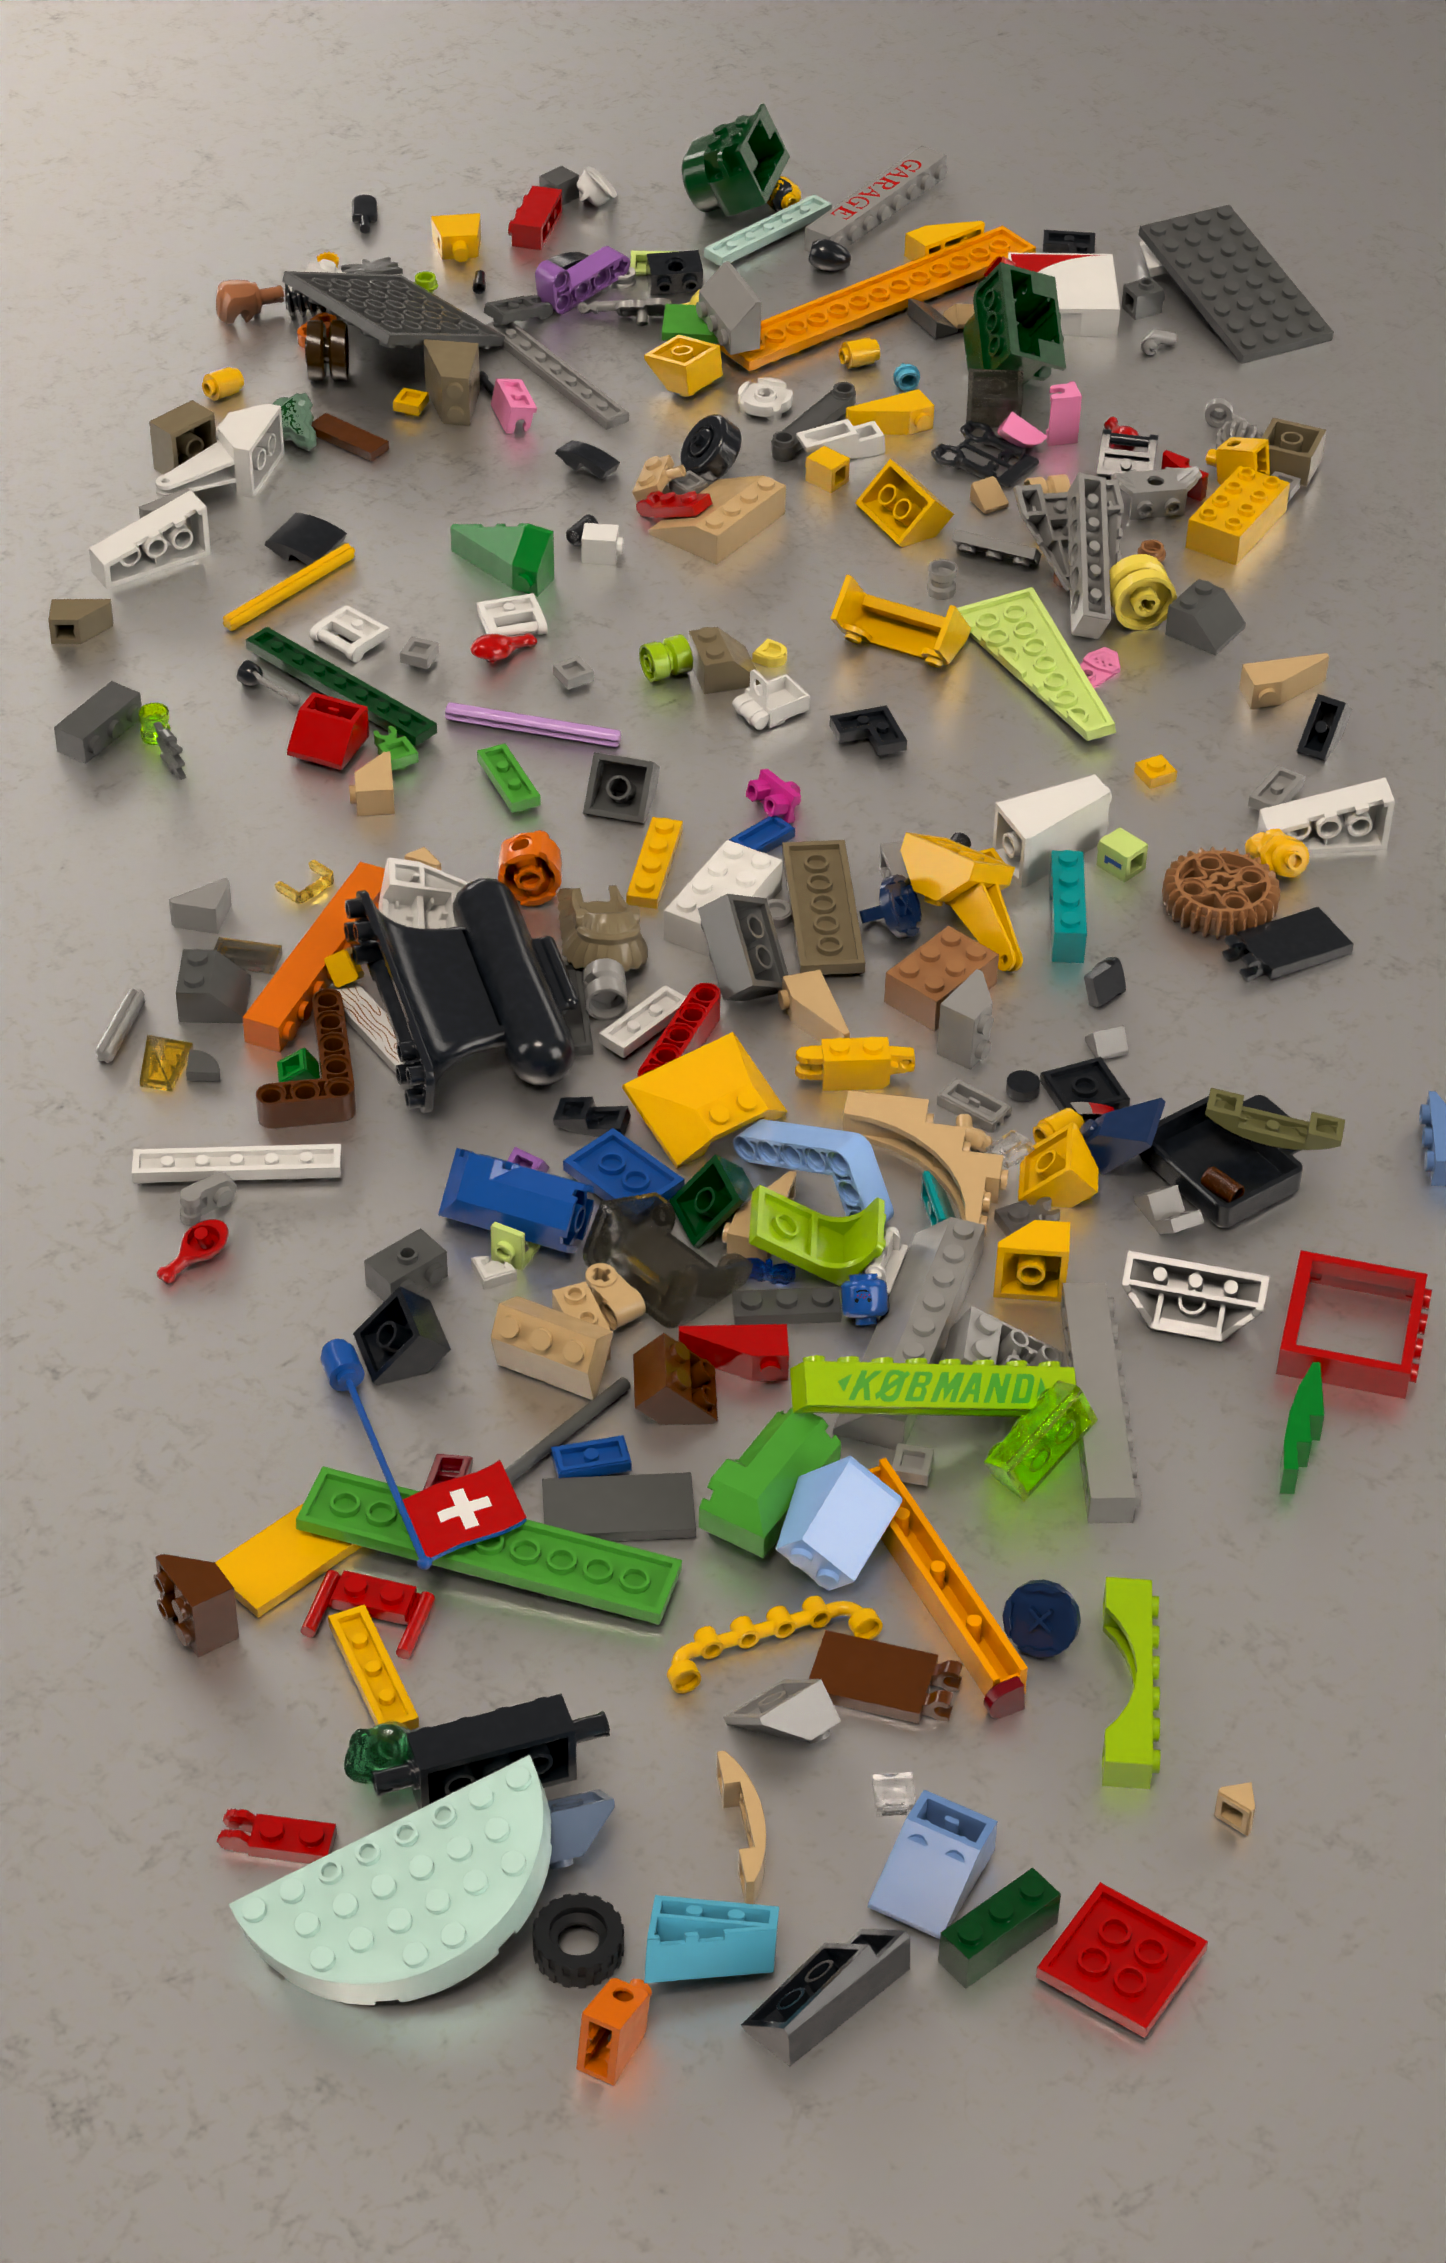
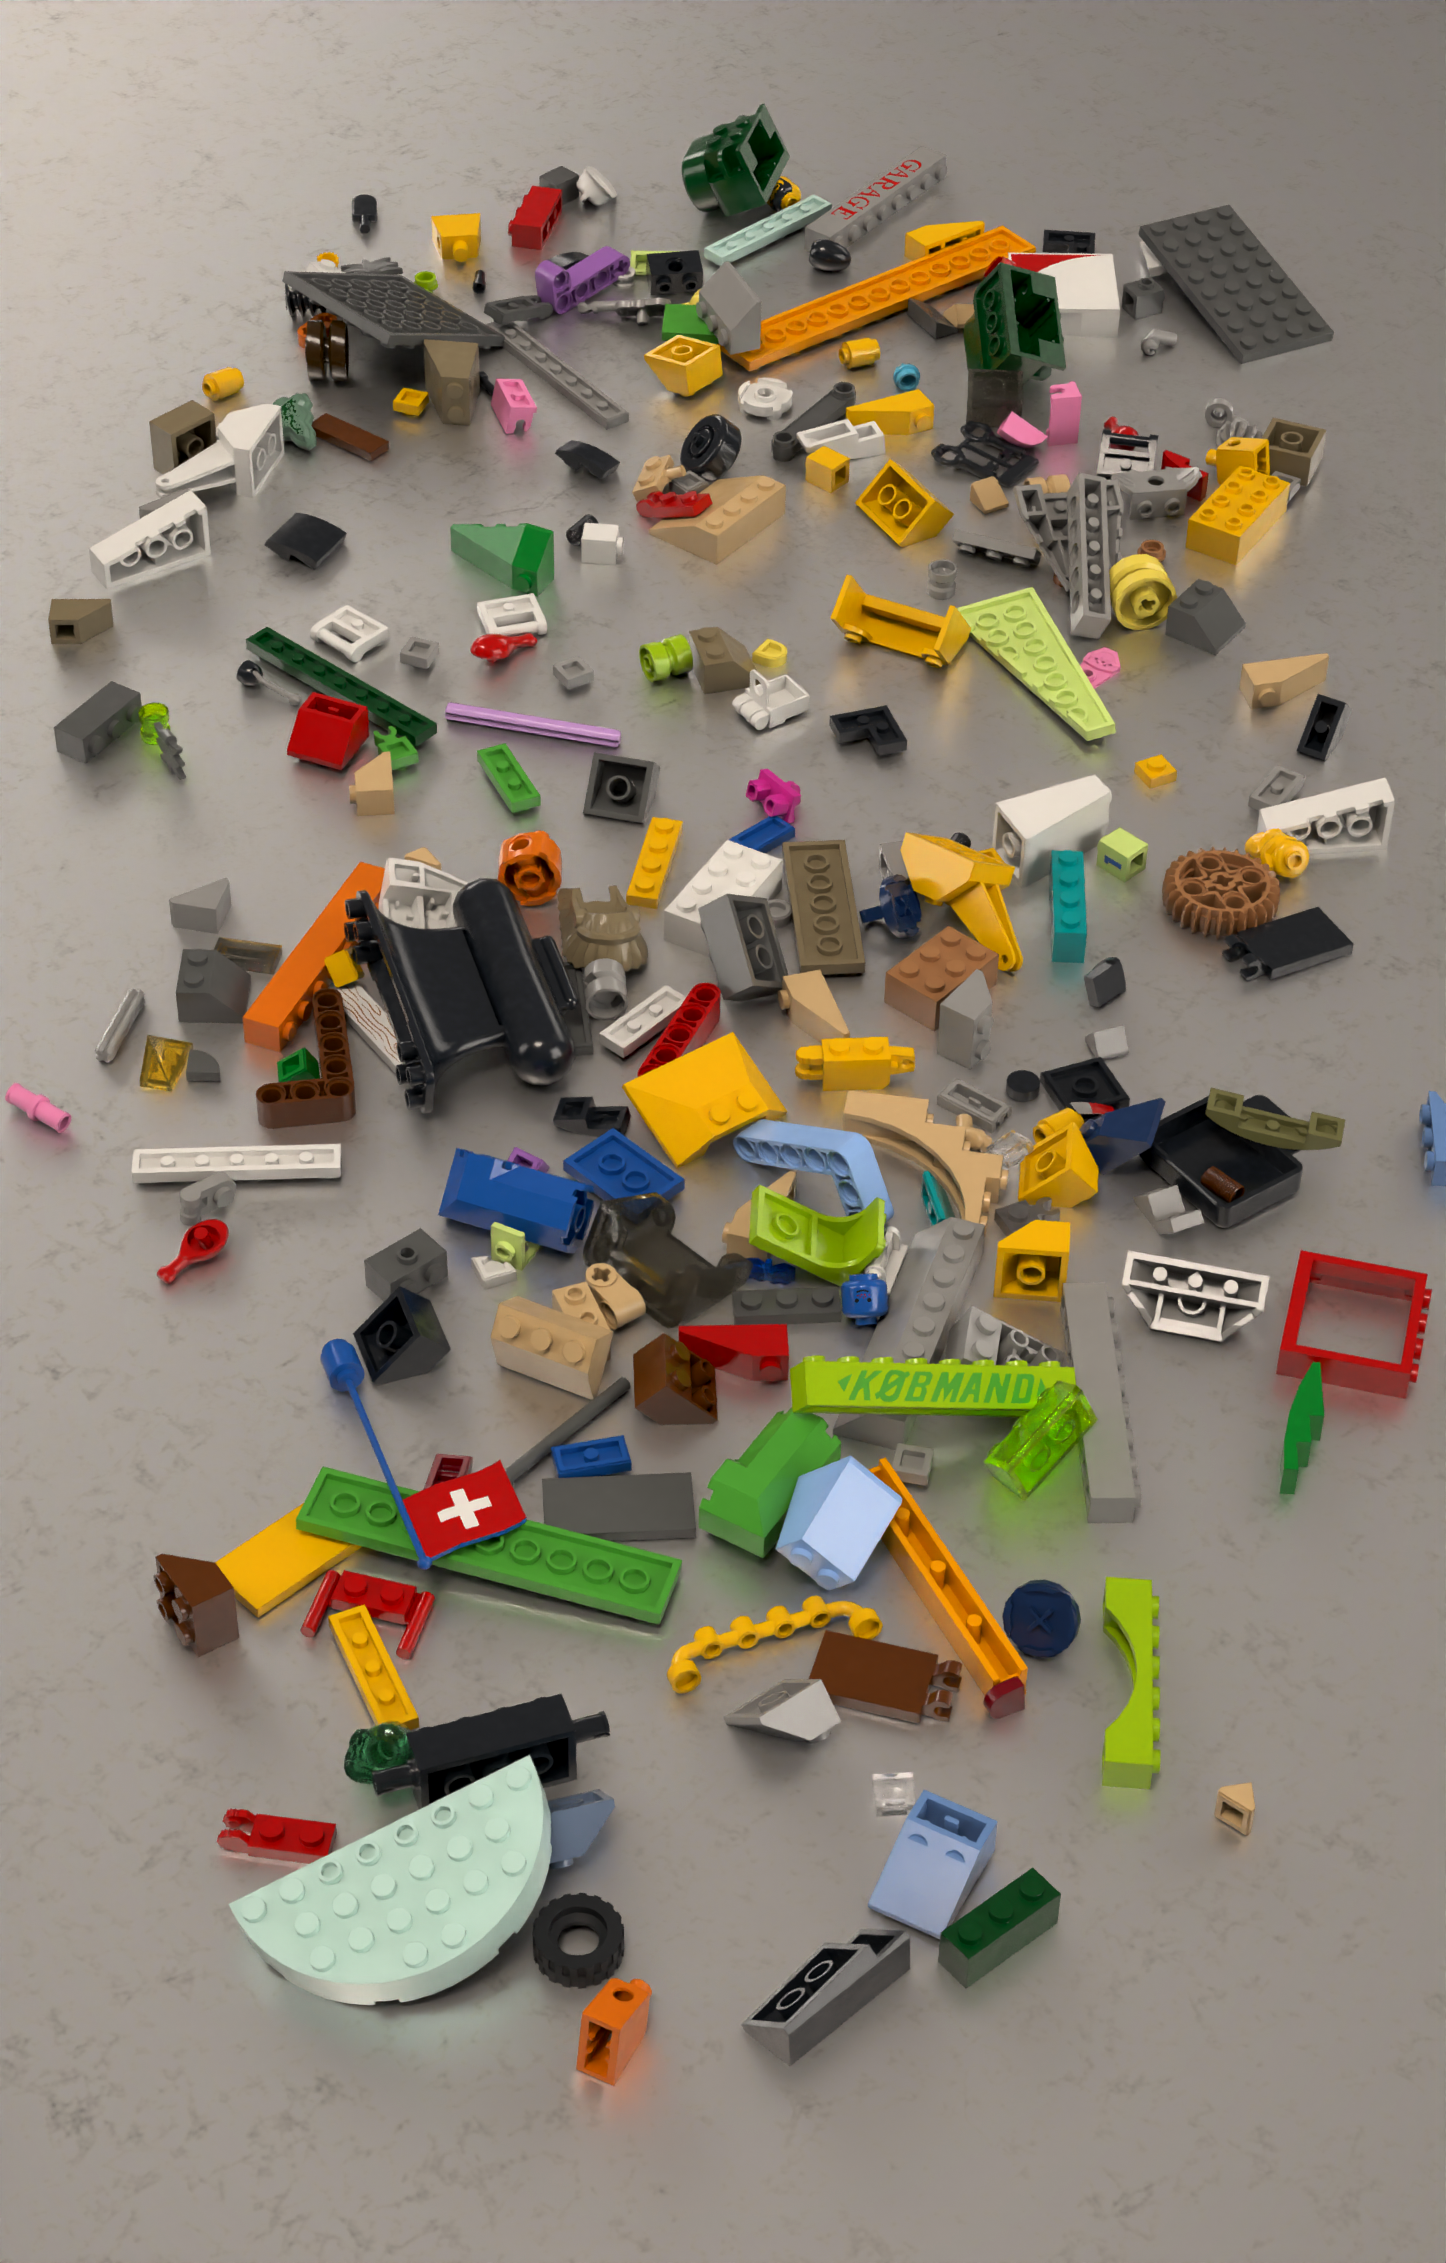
(38, 1107): none -> bright pink pin
(244, 298): nougat piece -> none
(288, 587): yellow axle -> none
(311, 890): clear yellow piece -> none
(709, 1939): medium azure wedge -> none
(710, 1198): dark green slope -> none
(739, 1791): tan slope -> none
(1122, 1959): red plate -> none

